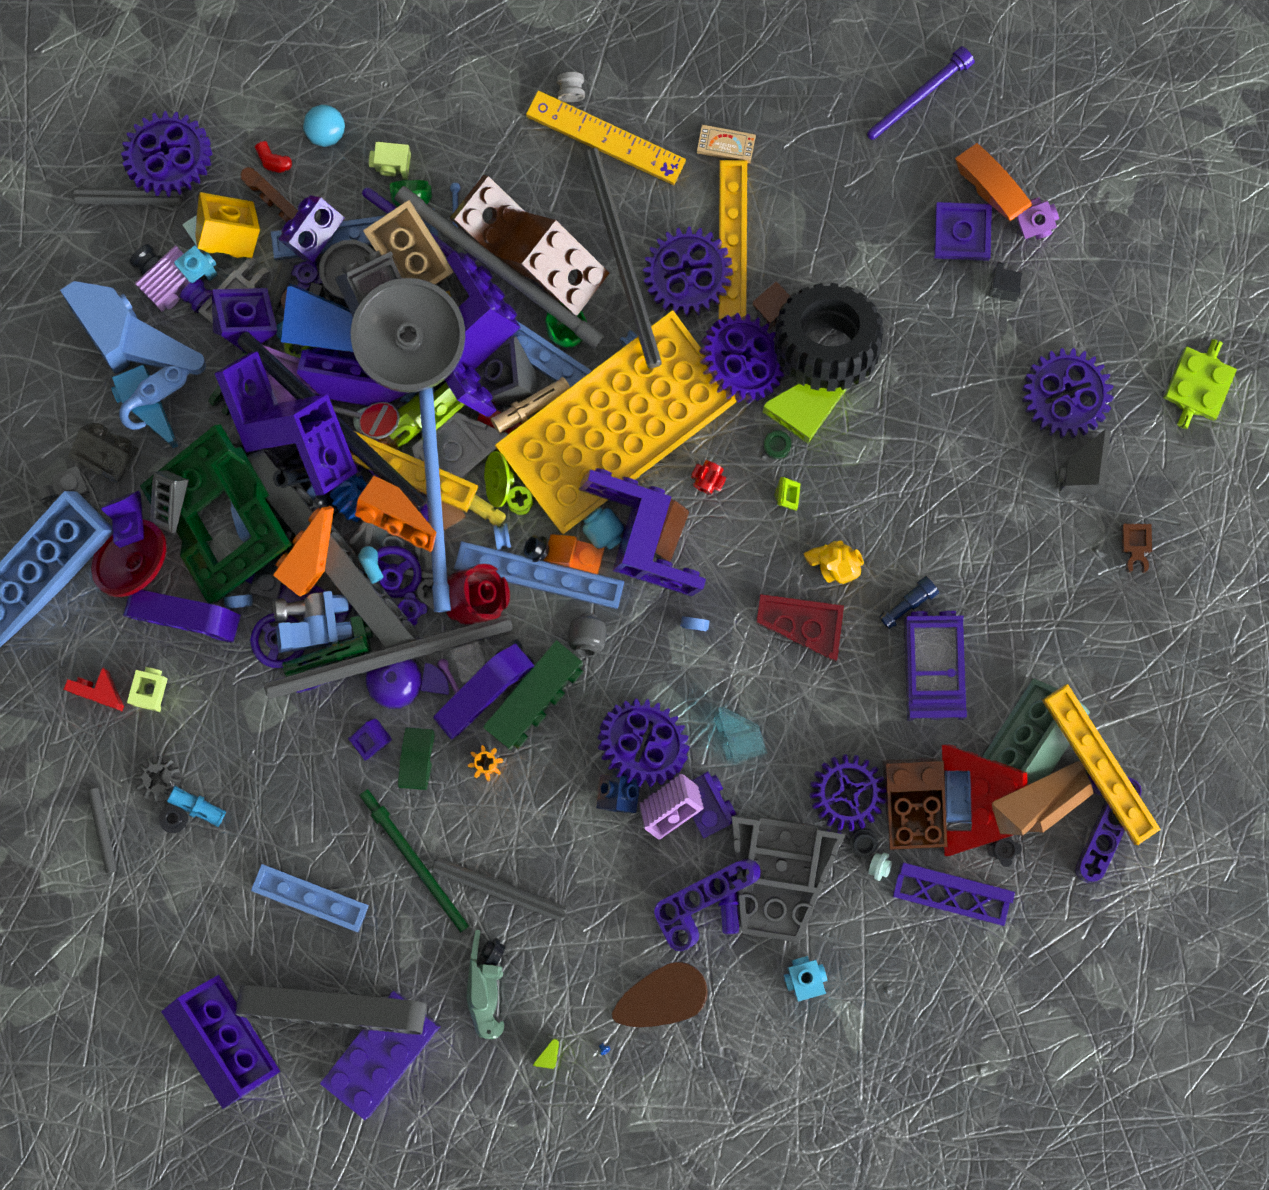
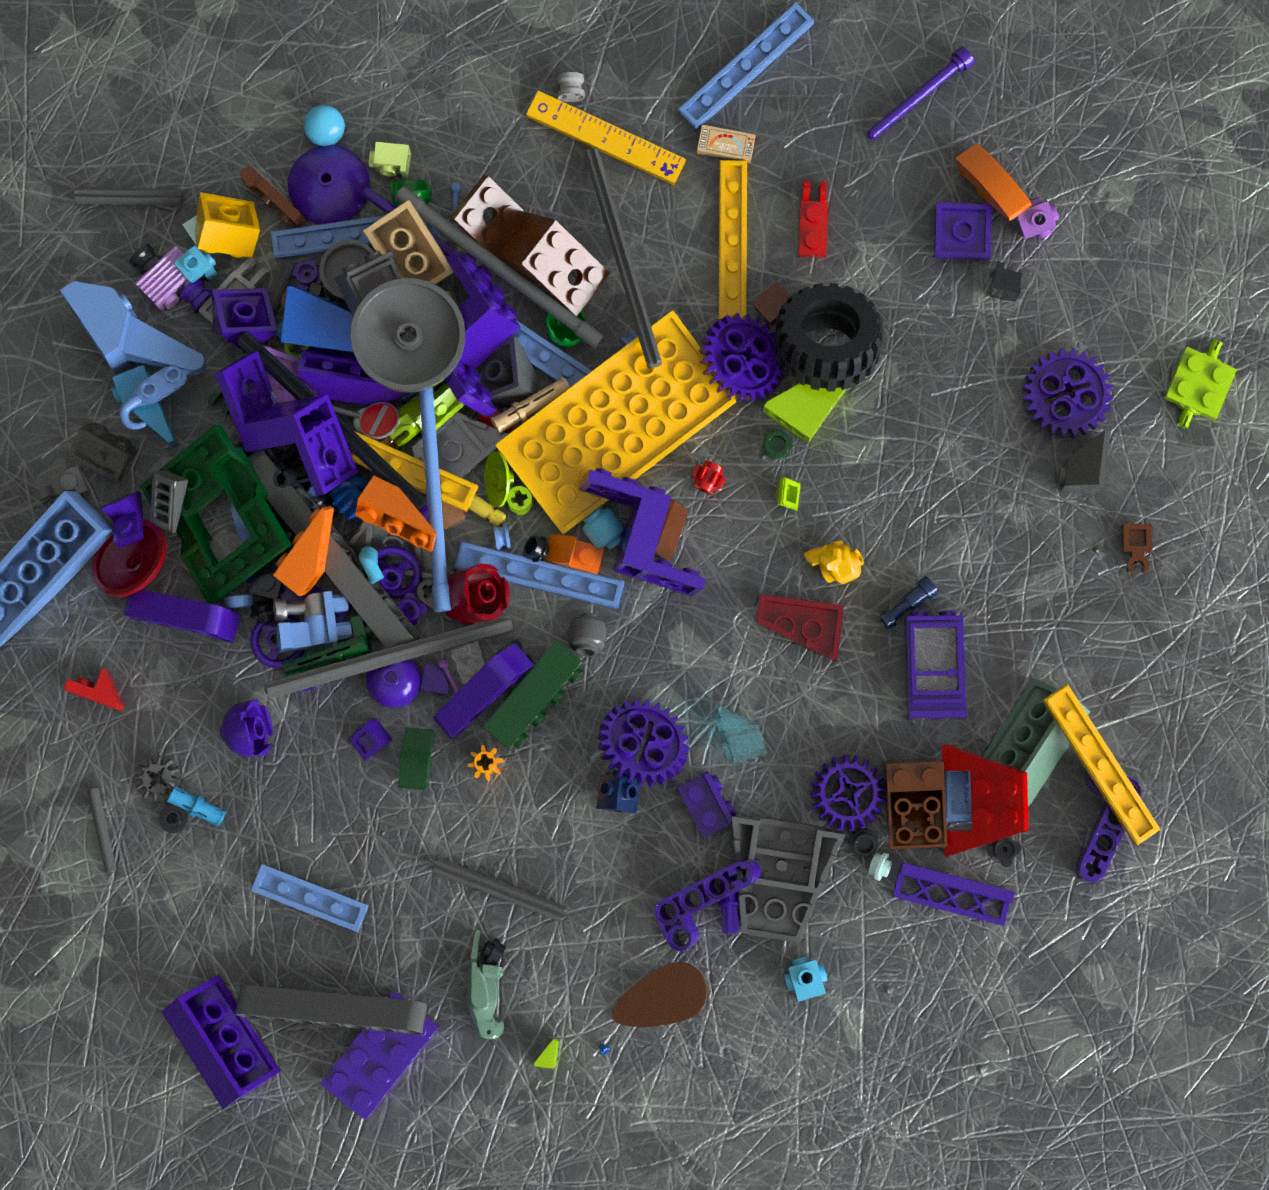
(138, 695): yellowish green brick -> none
(172, 174): dark purple gear -> none
(246, 729): none -> dark purple cylinder
(262, 610): none -> black plate
(271, 161): red arm -> none
(316, 233): dark purple brick -> none
(330, 201): none -> dark purple dish
(381, 815): dark green bar -> none
(670, 806): lavender brick -> none
(693, 295): dark purple gear -> none
(694, 623): medium blue tile -> none
(745, 66): none -> medium blue tile
(813, 222): none -> red hinge
(1043, 801): medium nougat wedge -> none

